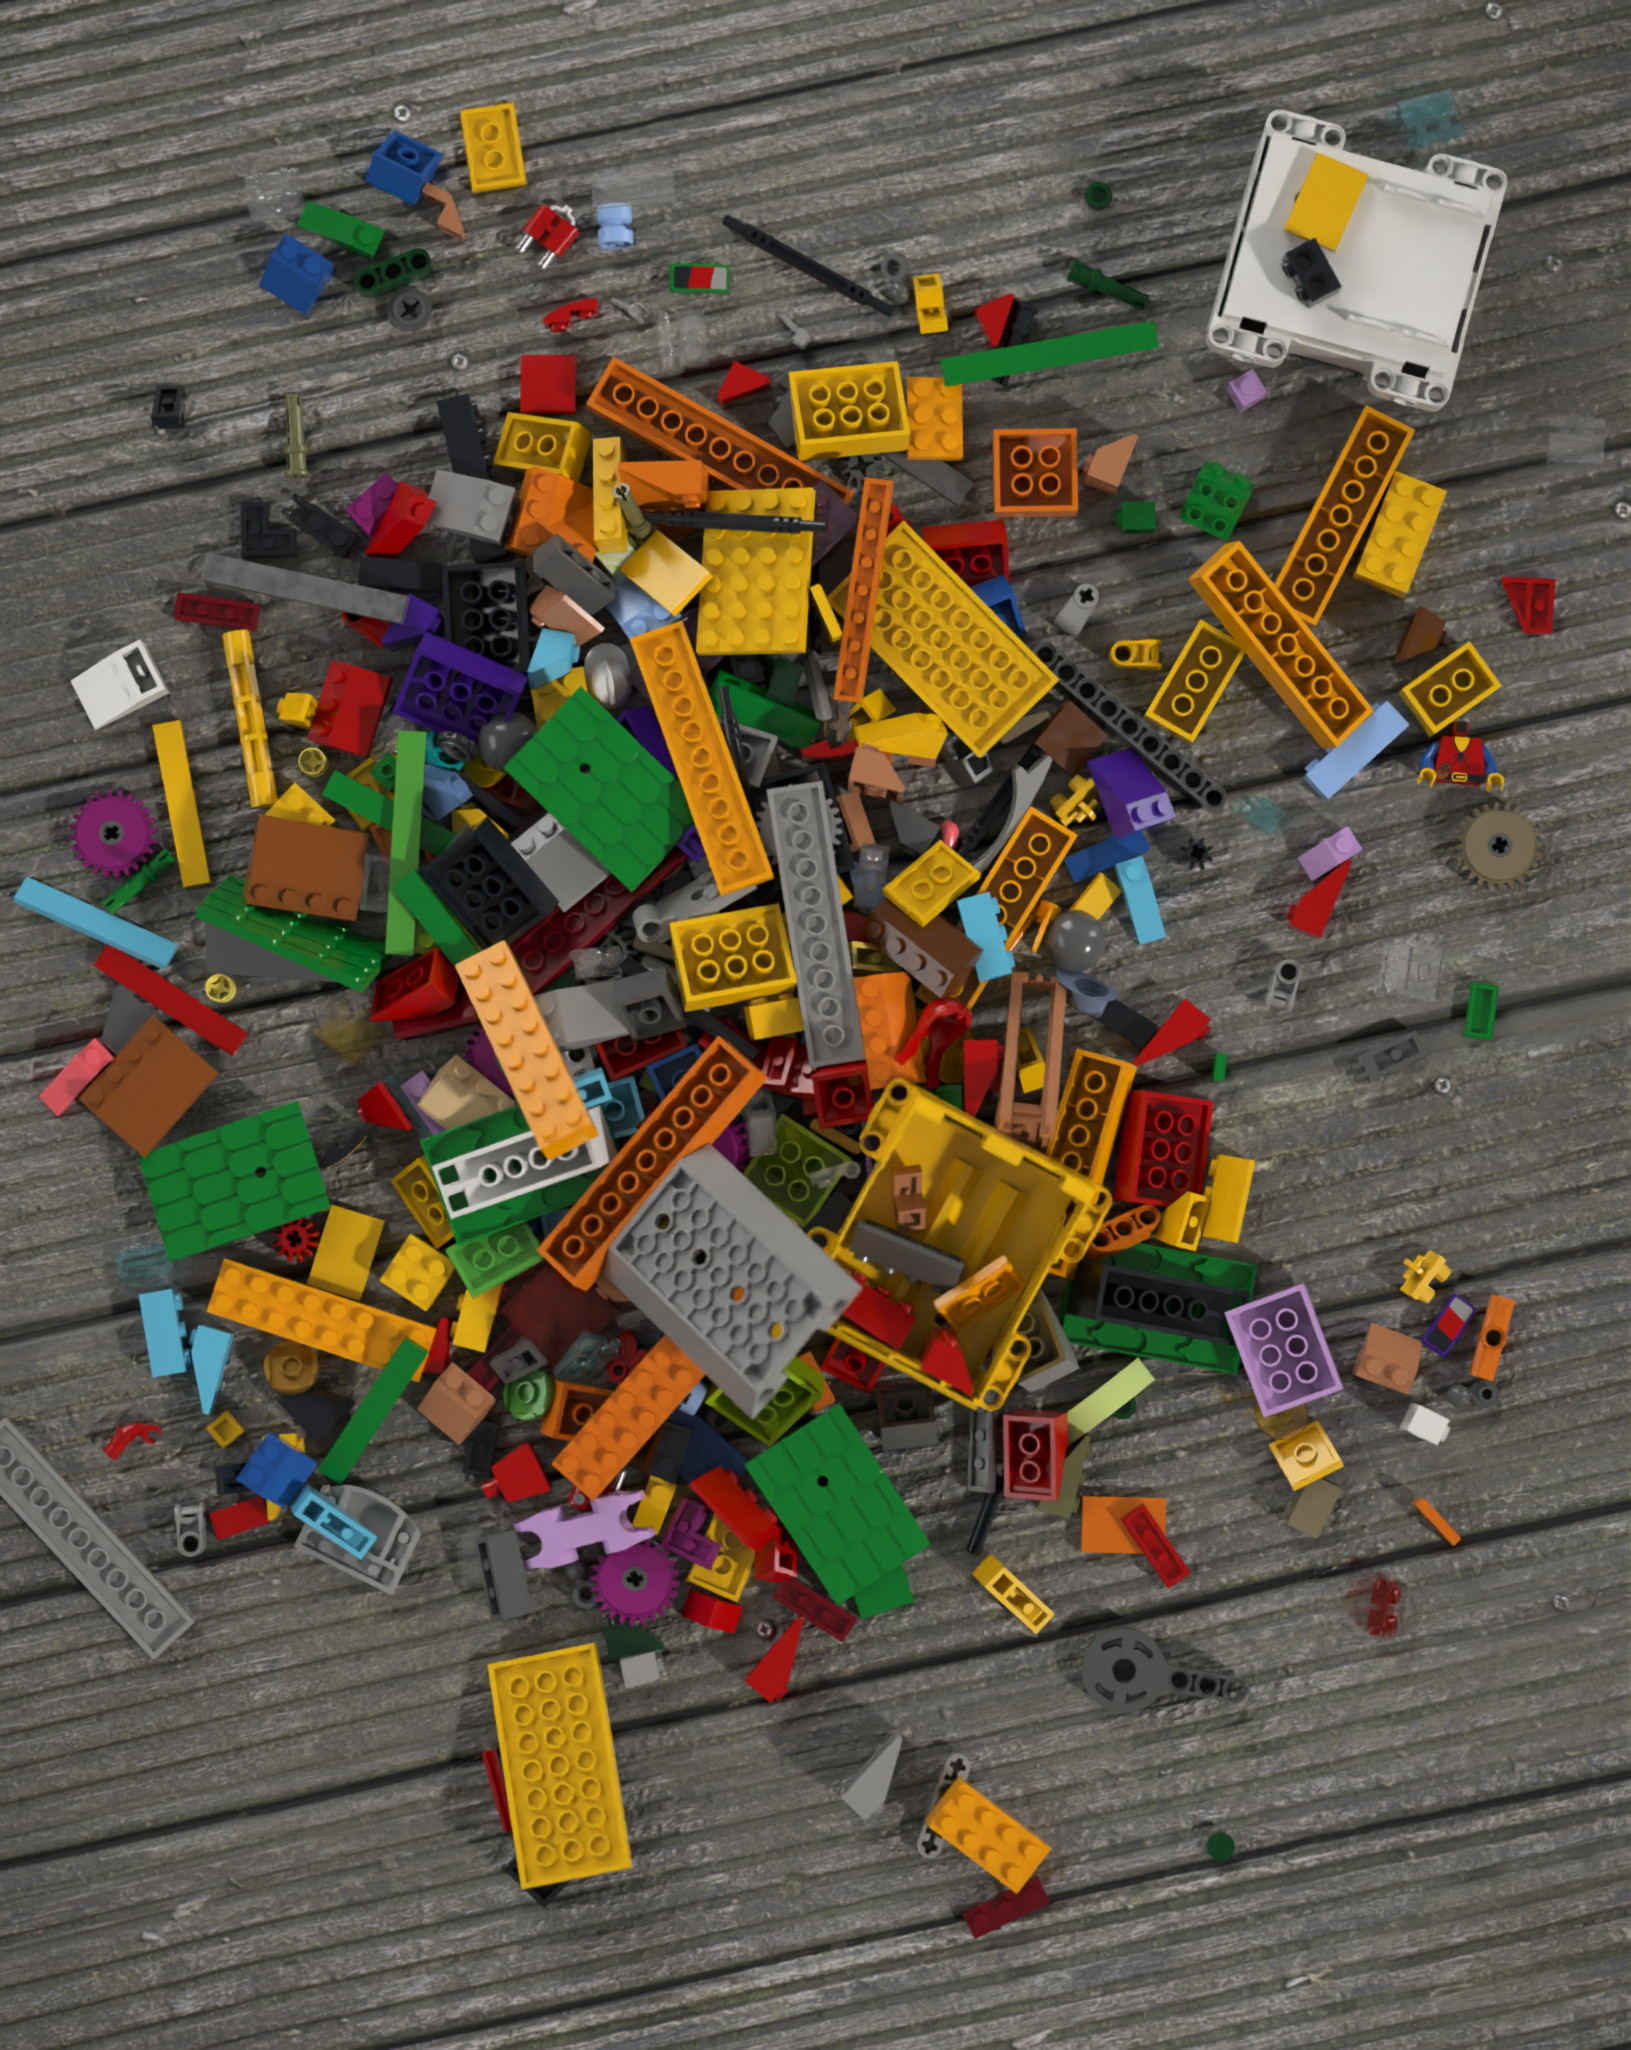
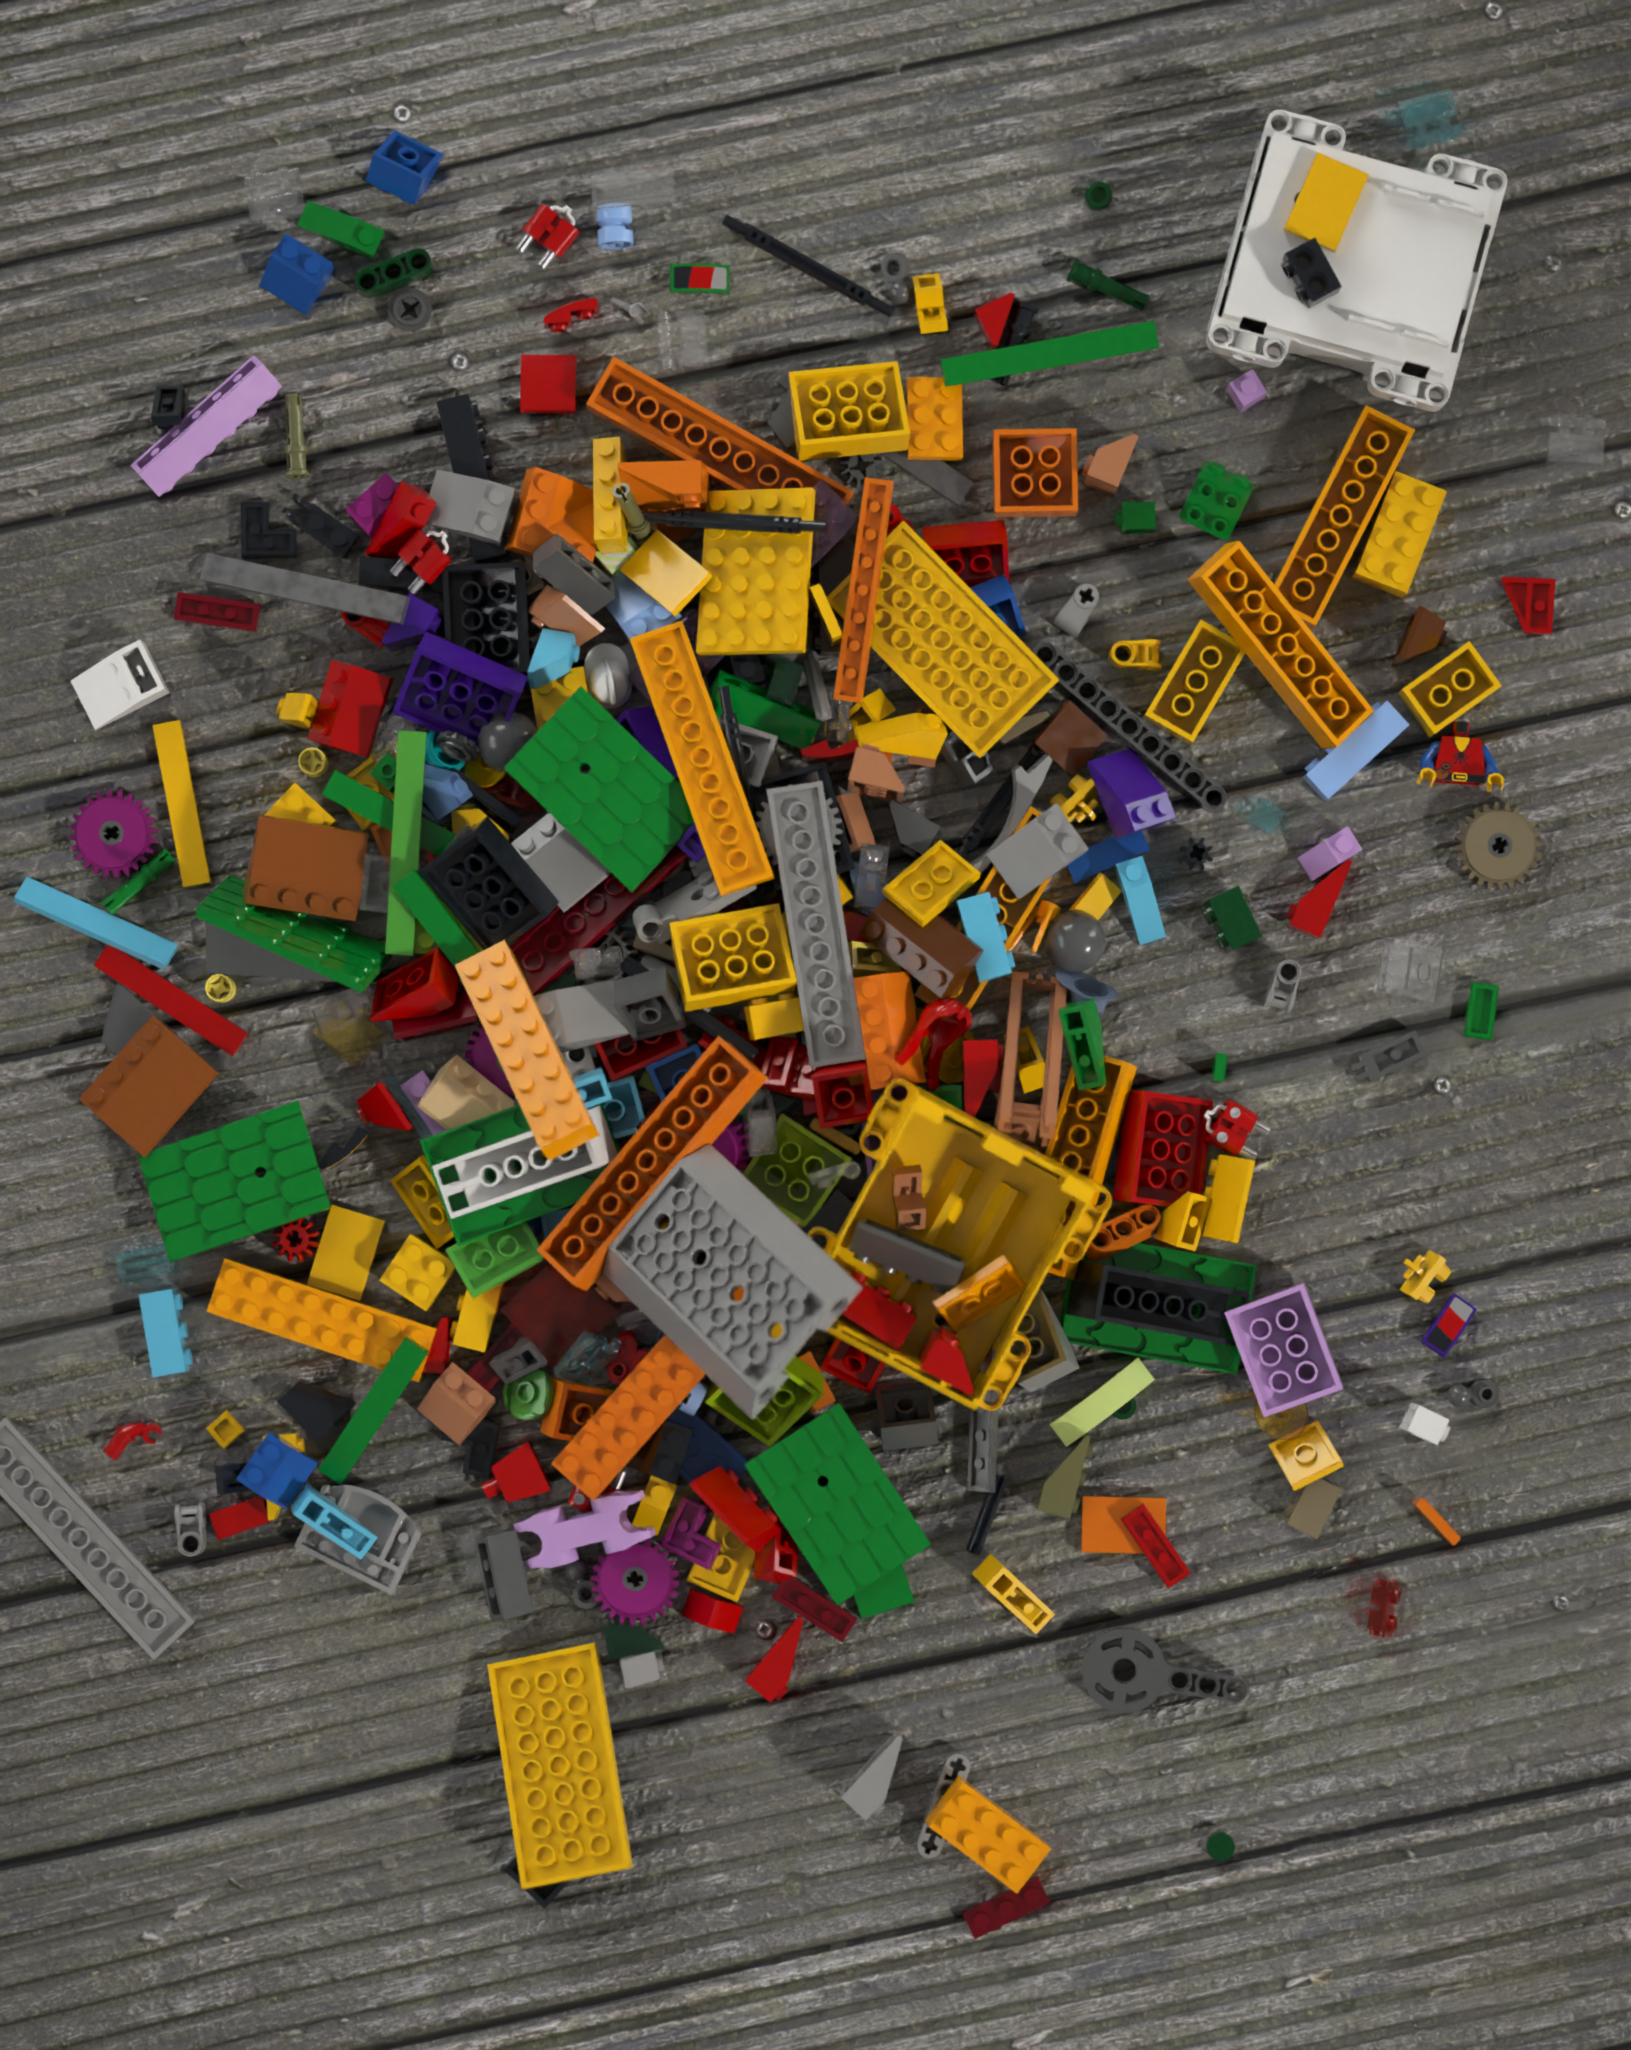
(77, 1076): coral slope -> none
(206, 426): none -> lavender brick
(209, 1358): medium azure slope -> none
(250, 719): yellow piece -> none
(291, 1367): pearl gold tile -> none
(424, 557): none -> red piece
(449, 219): nougat slope -> none
(493, 147): yellow tile -> none
(498, 1786): red axle -> none
(543, 444): yellow slope -> none
(742, 382): red slope -> none
(801, 336): light grey hand -> none
(950, 833): coral arm -> none
(1034, 1453): red slope -> none
(1037, 851): none -> light grey slope
(1084, 1042): none -> green slope
(1127, 1023): black tile -> none
(1179, 1029): red slope -> none
(1231, 920): none -> dark green brick
(1232, 1127): none -> red piece
(1388, 1359): nougat slope -> none
(1497, 1319): orange piece -> none

